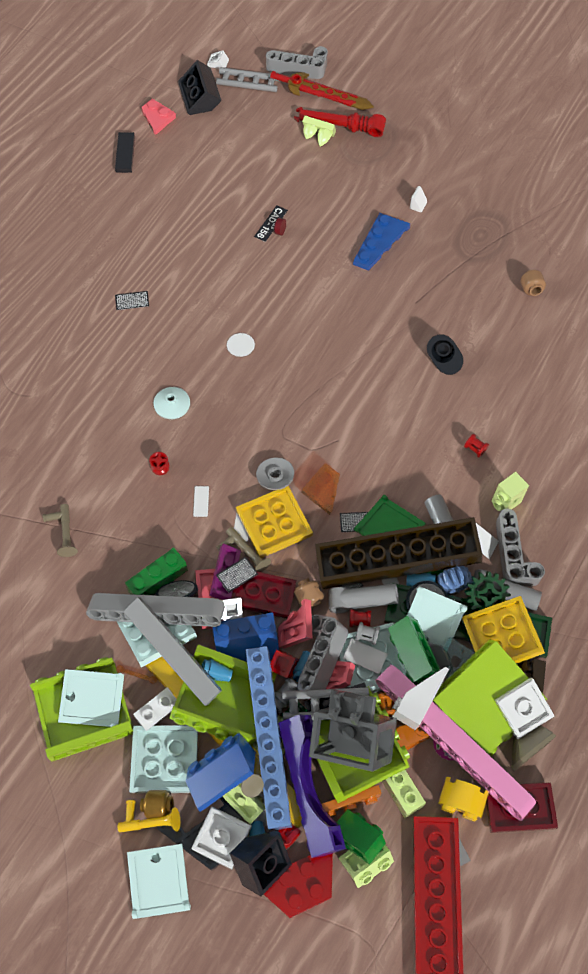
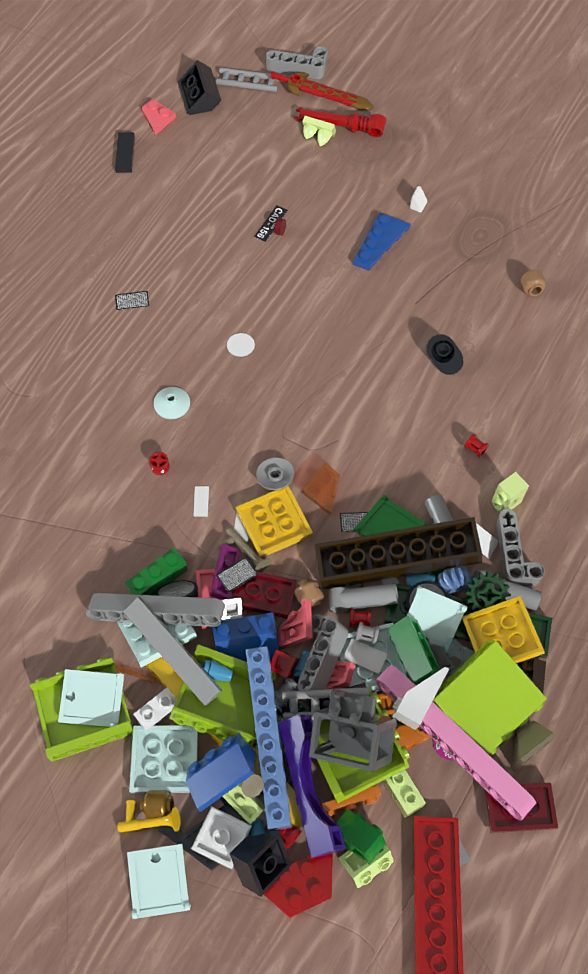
(67, 549): dark tan piece -> none
(218, 60): white slope -> none
(463, 798): yellow brick -> none
(524, 708): white tile -> none

